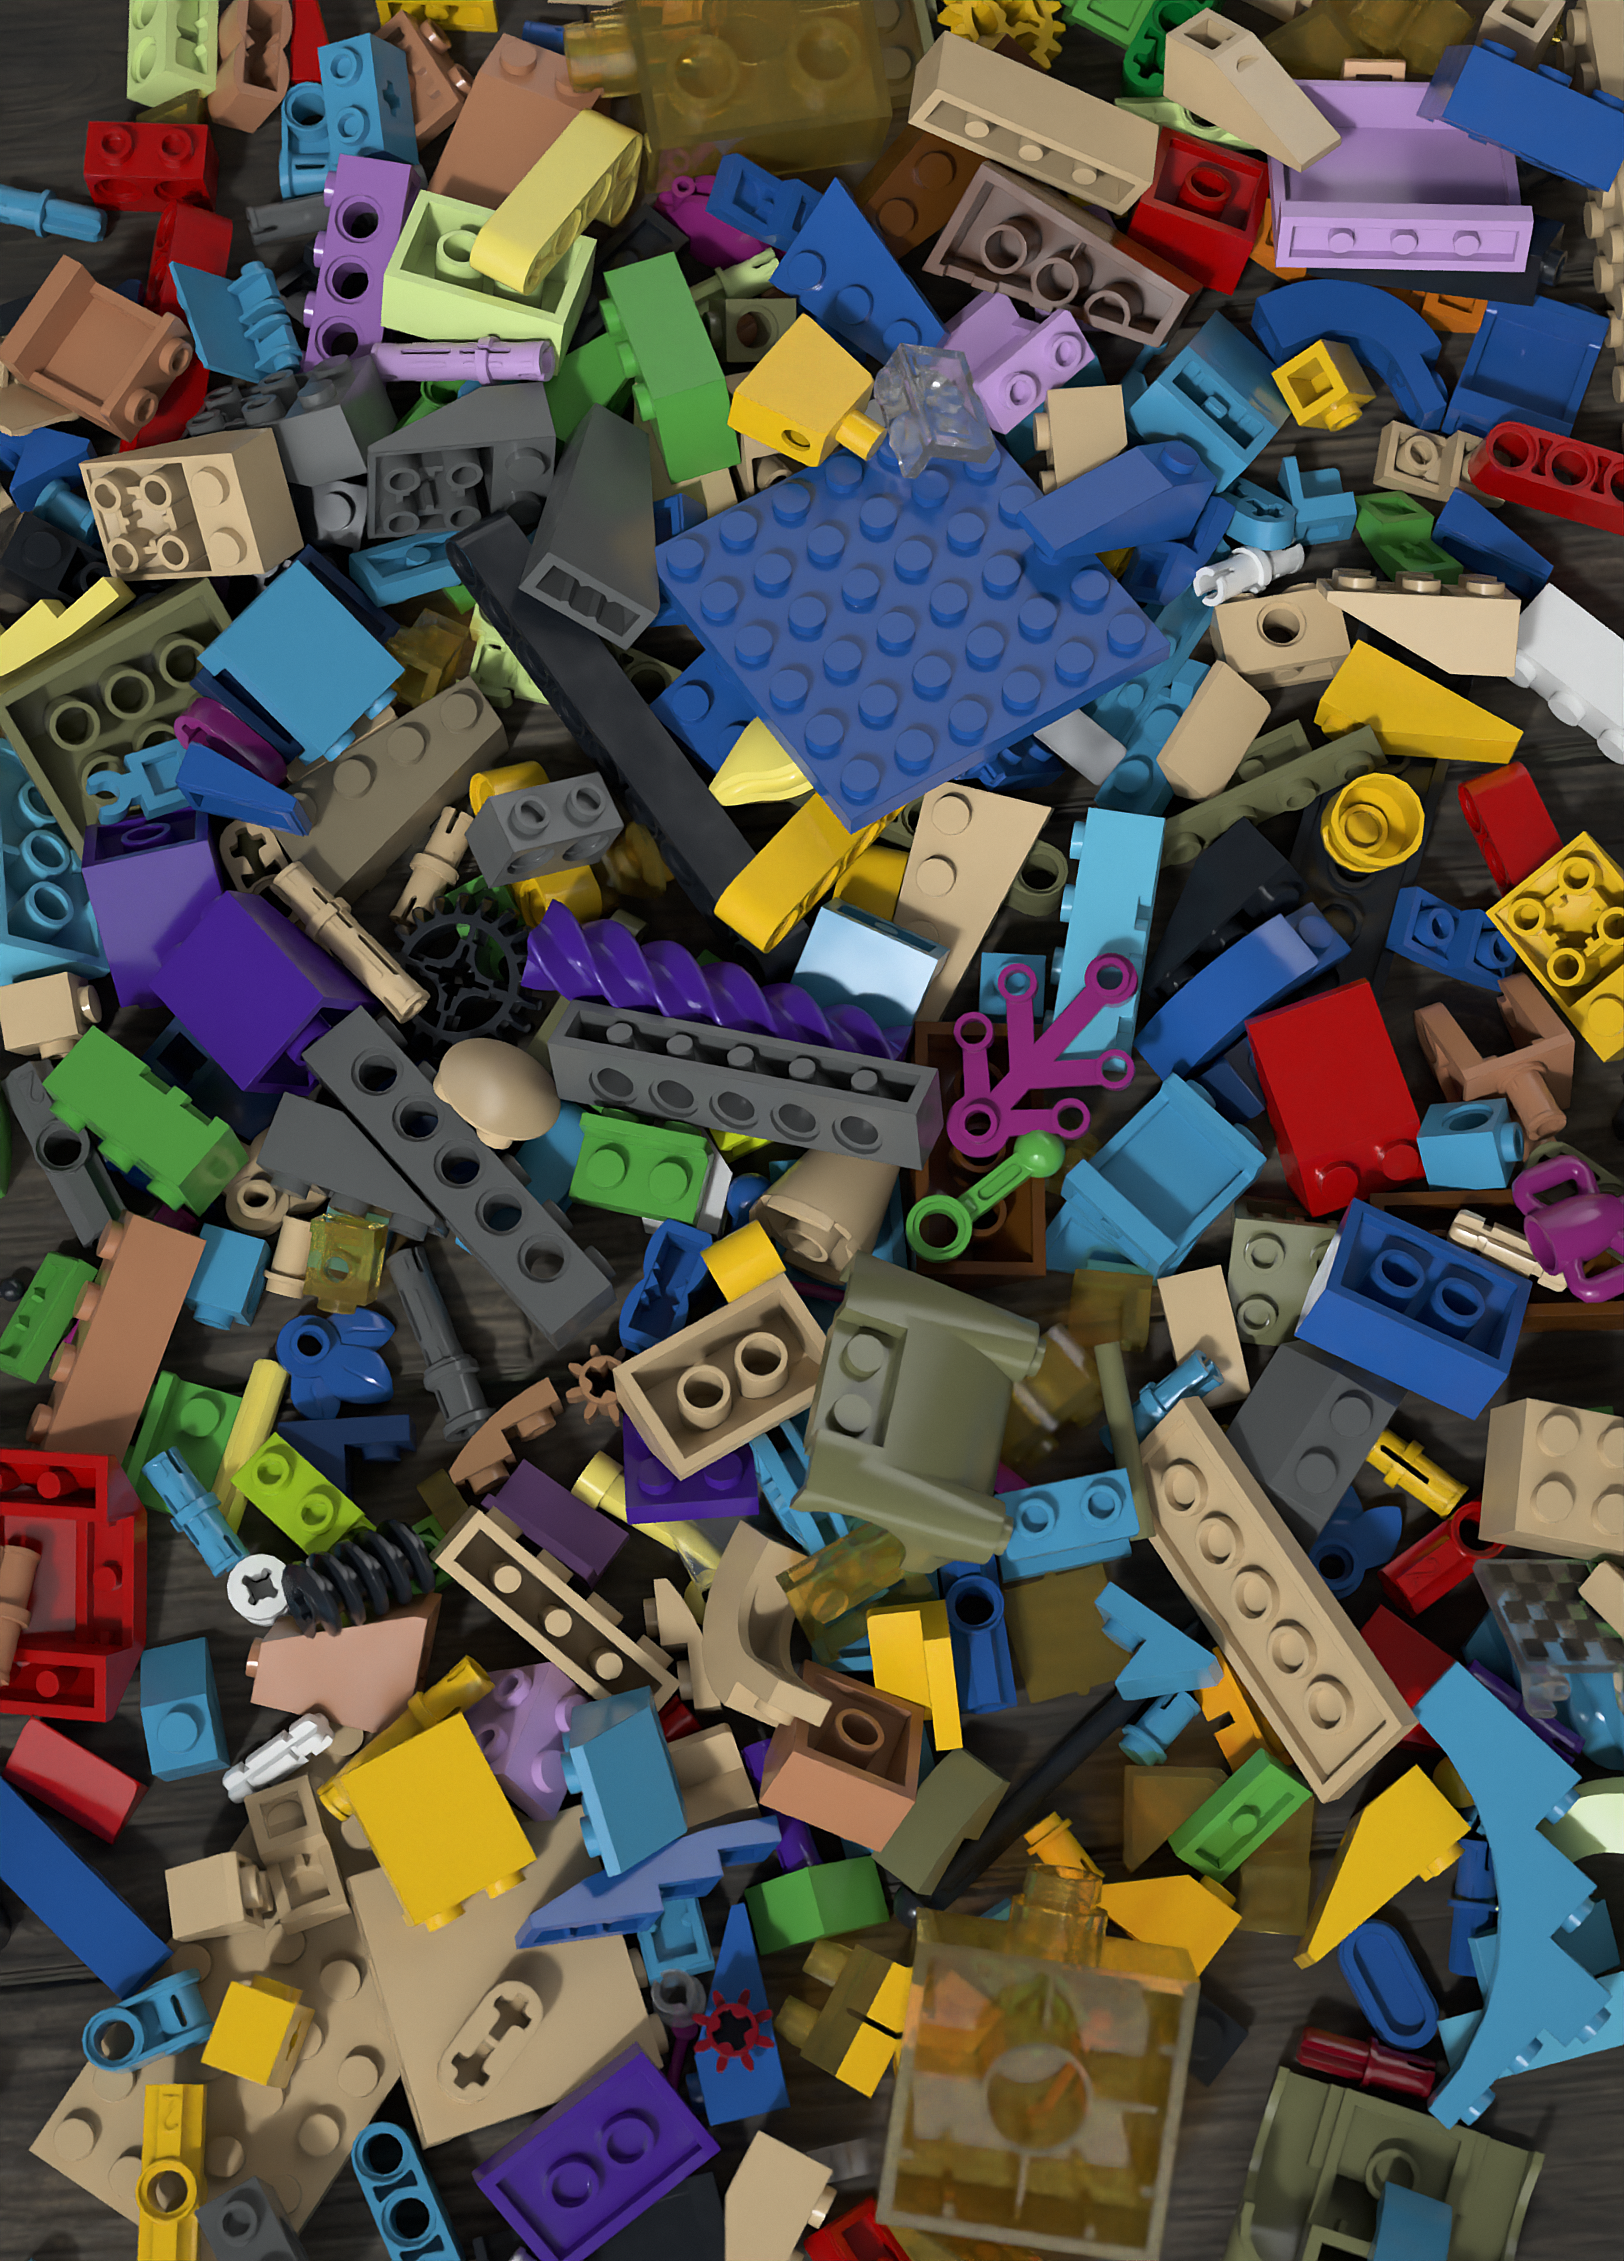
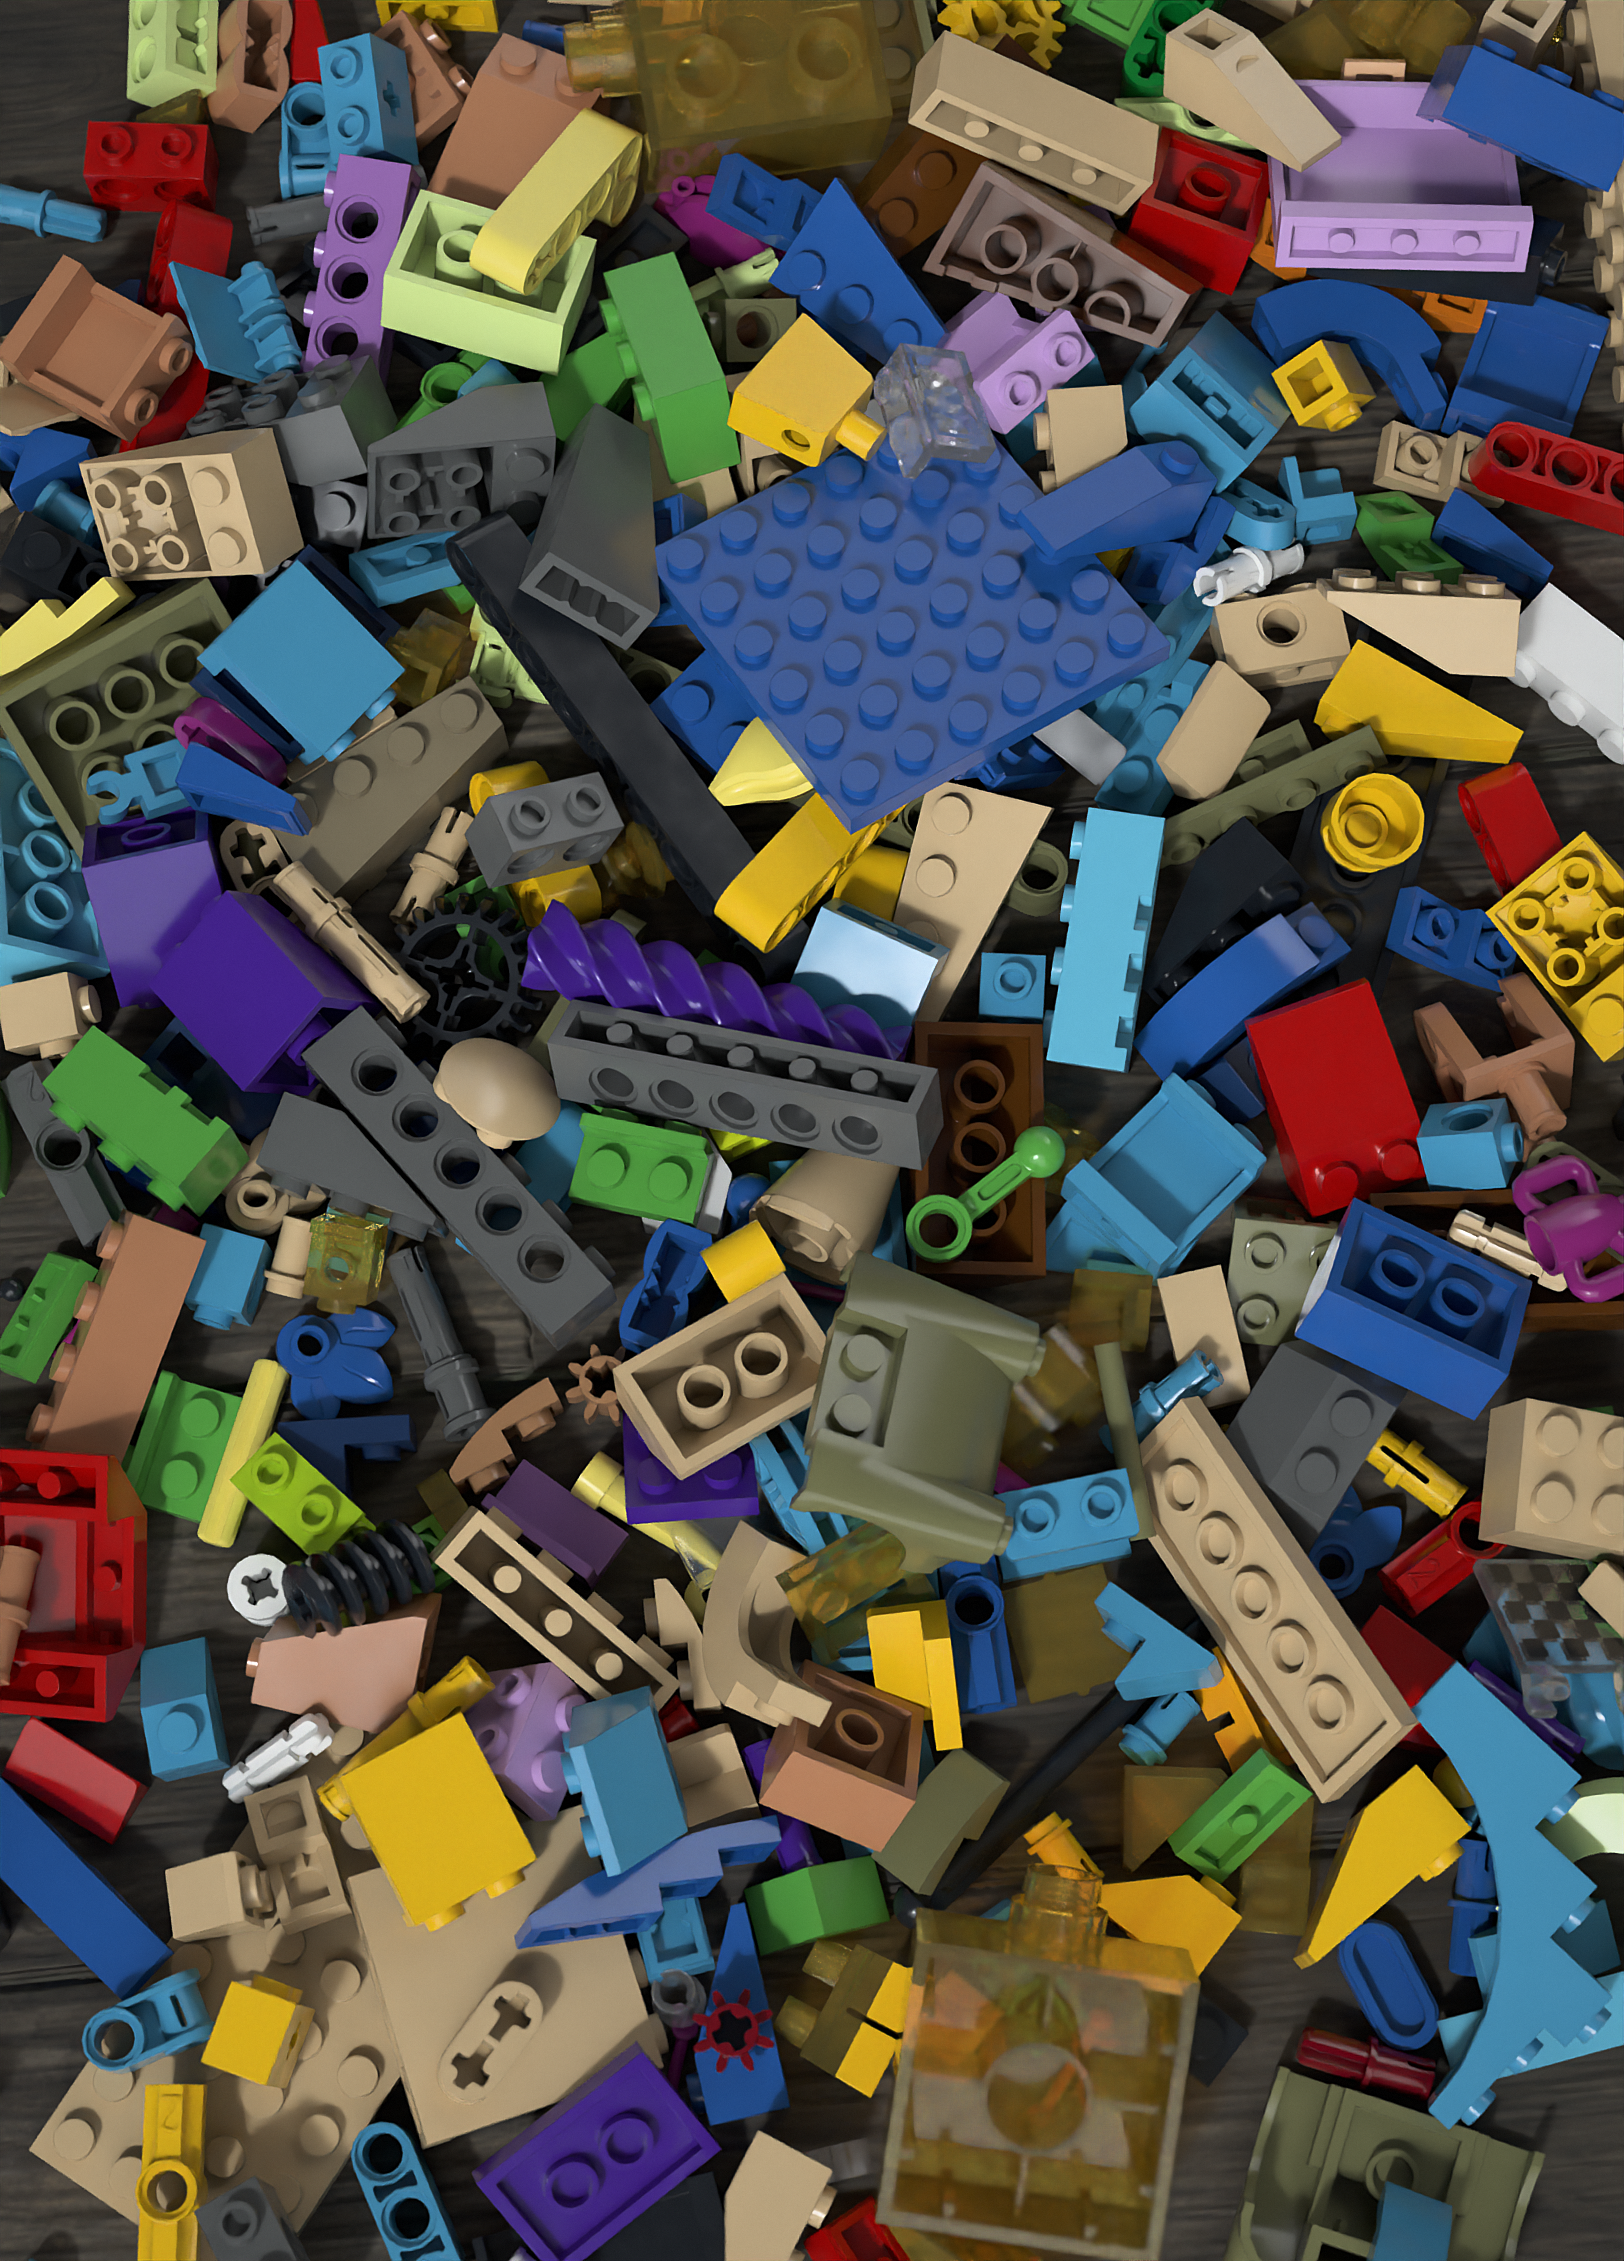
(195, 1511): dark azure pin -> none
(483, 361): lavender pin -> none
(1035, 1064): magenta plant -> none

